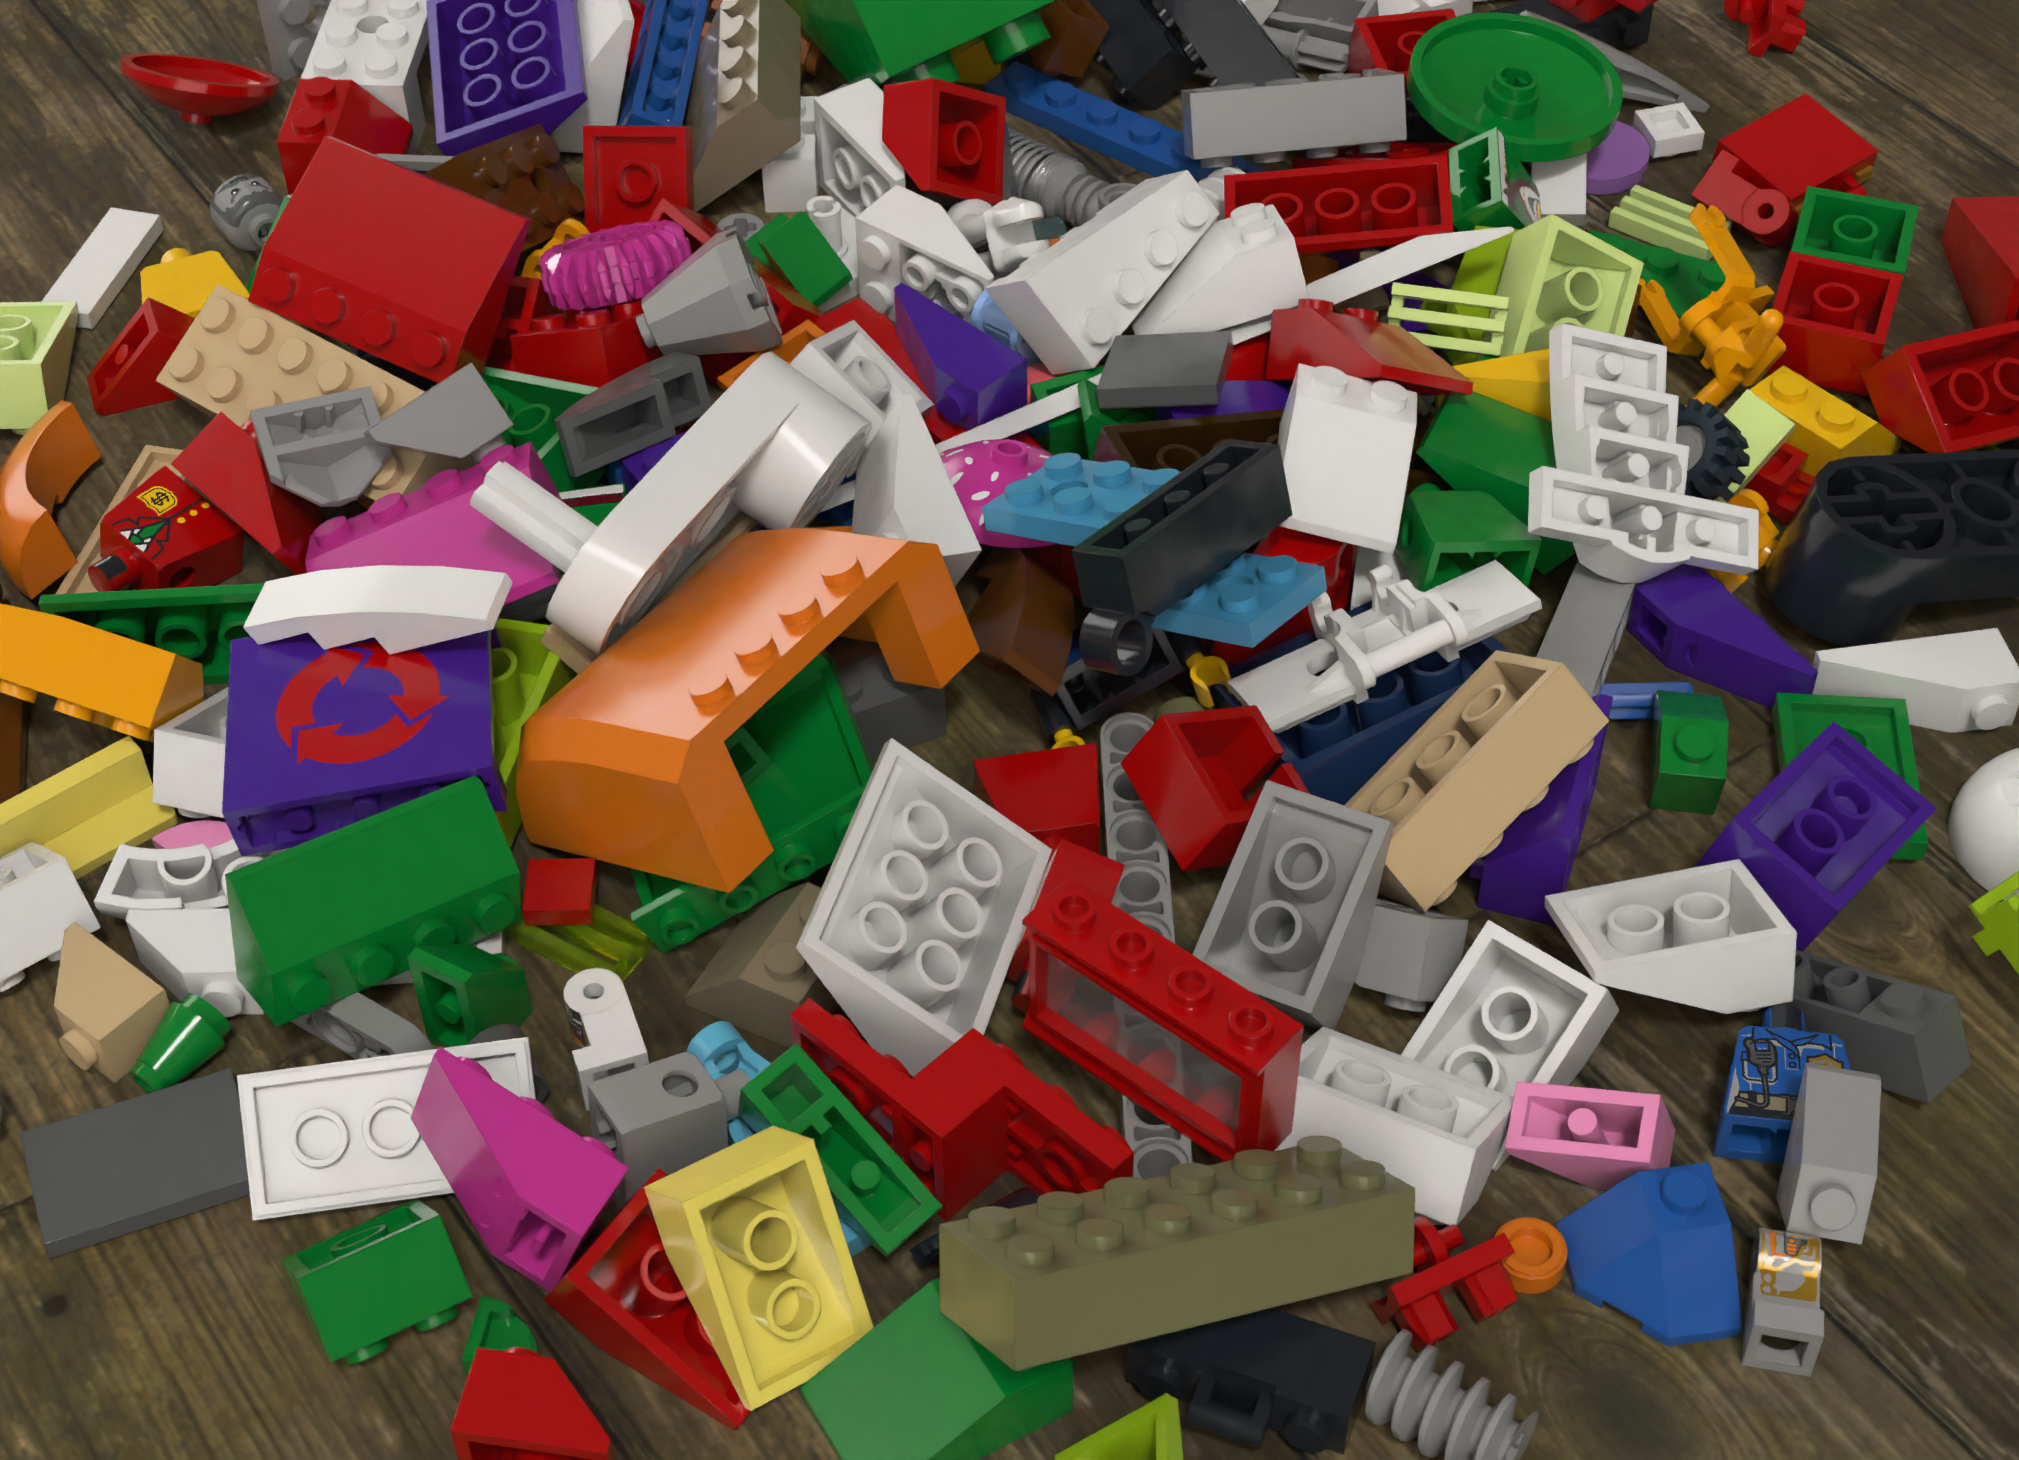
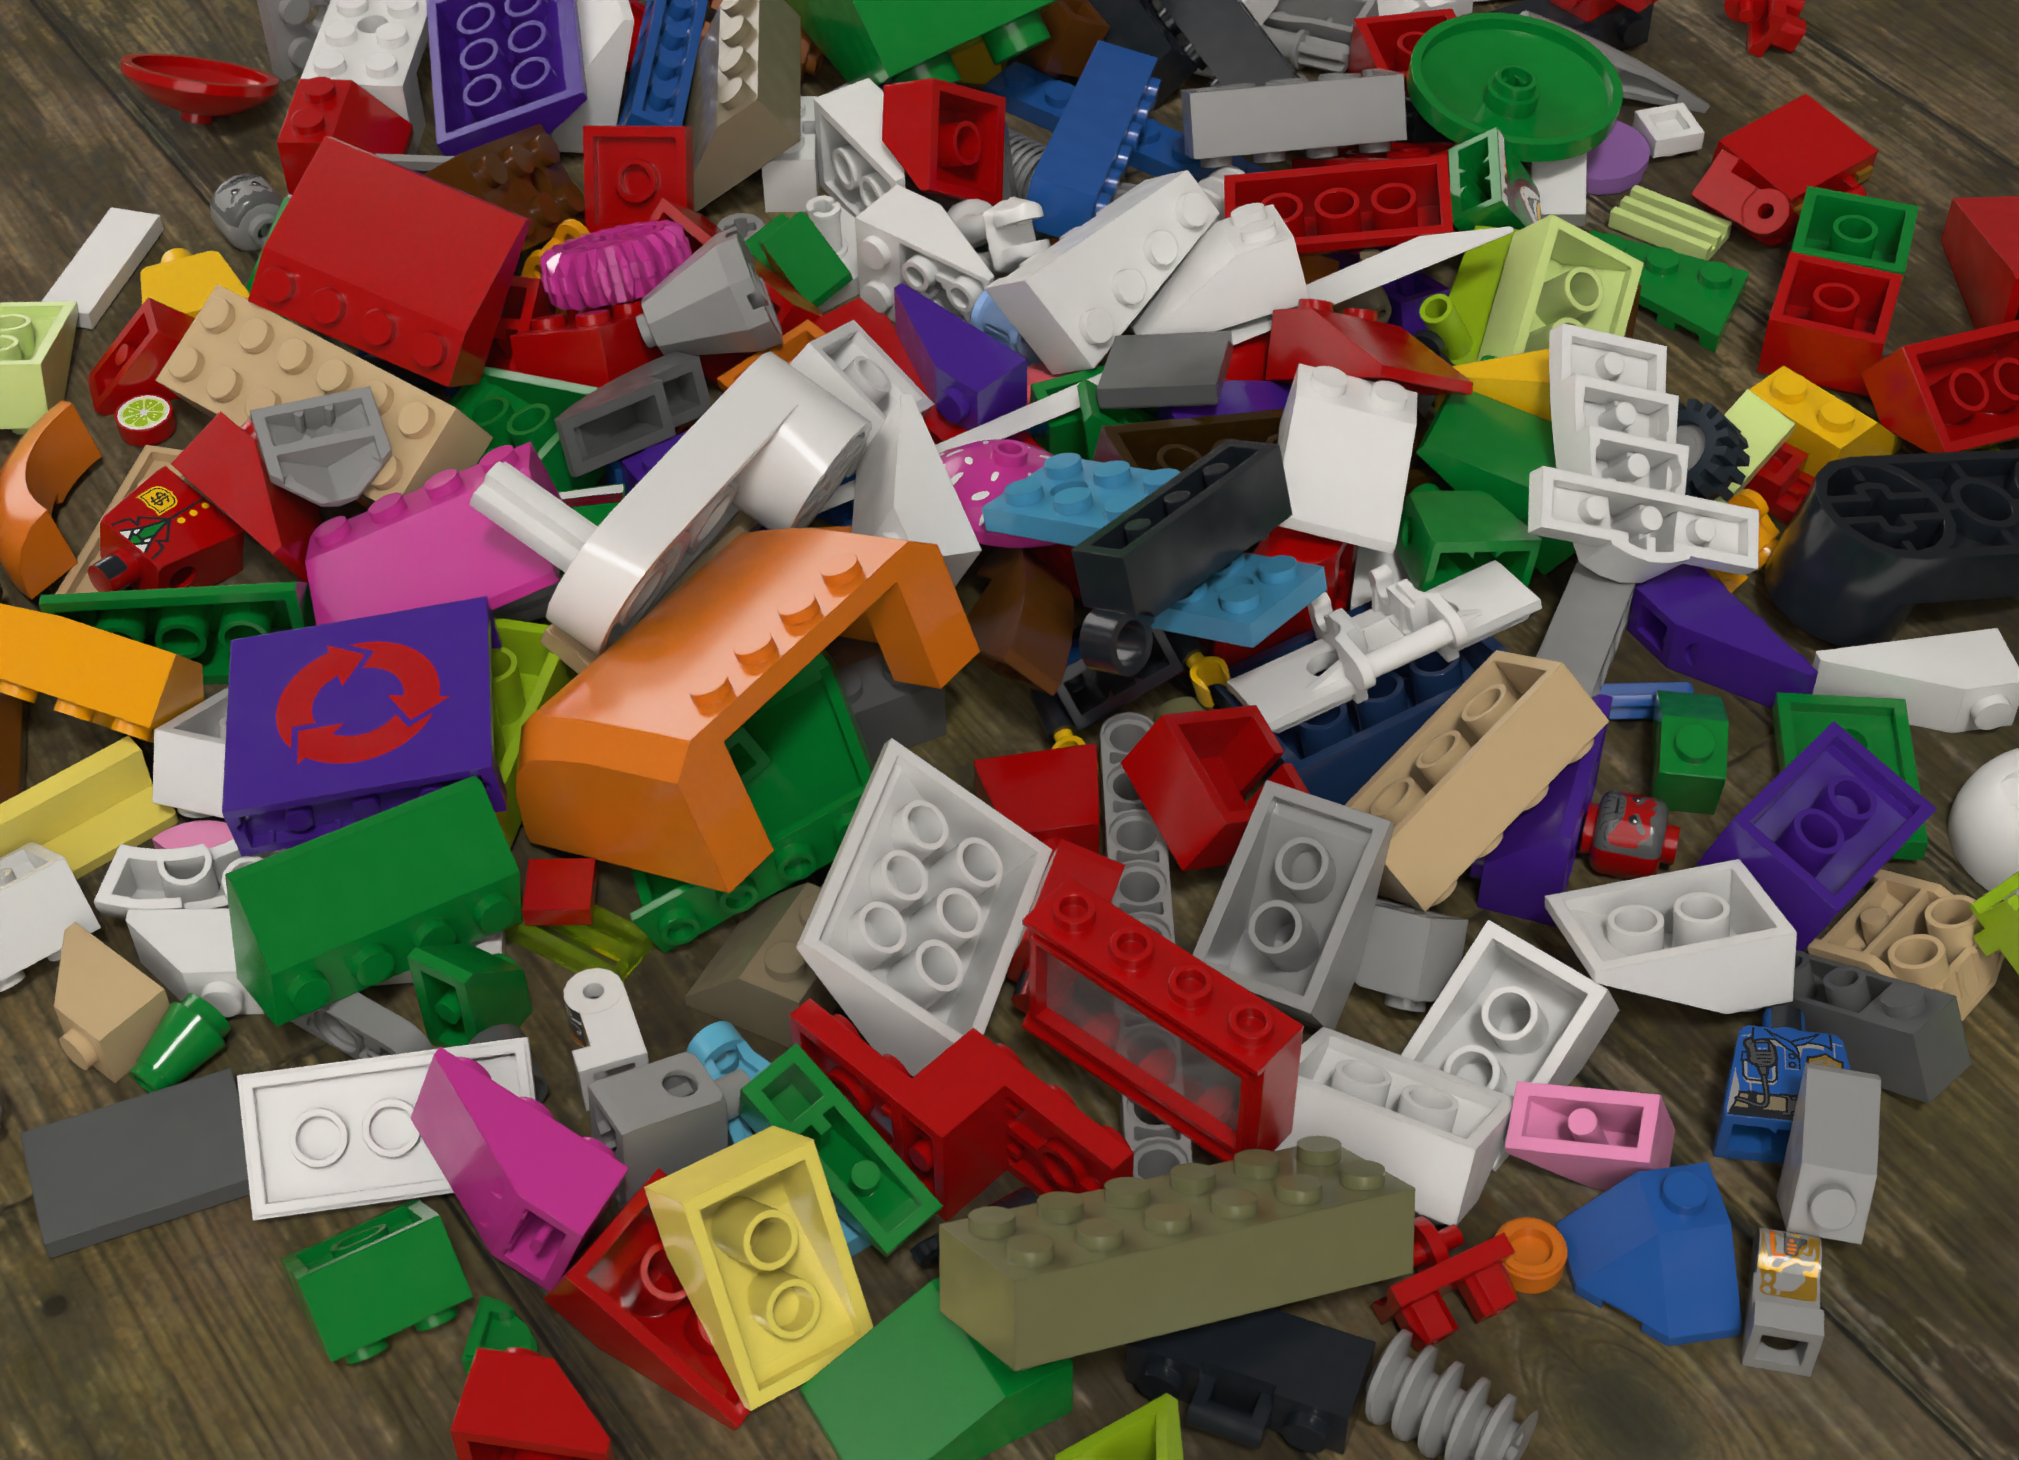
(145, 420): none -> tile
(388, 602): white slope -> none
(447, 420): light grey slope -> none
(1094, 138): none -> blue brick
(1501, 304): yellowish green tile -> none
(1628, 835): none -> red head
(1726, 323): light orange piece -> none
(1916, 936): none -> tan slope

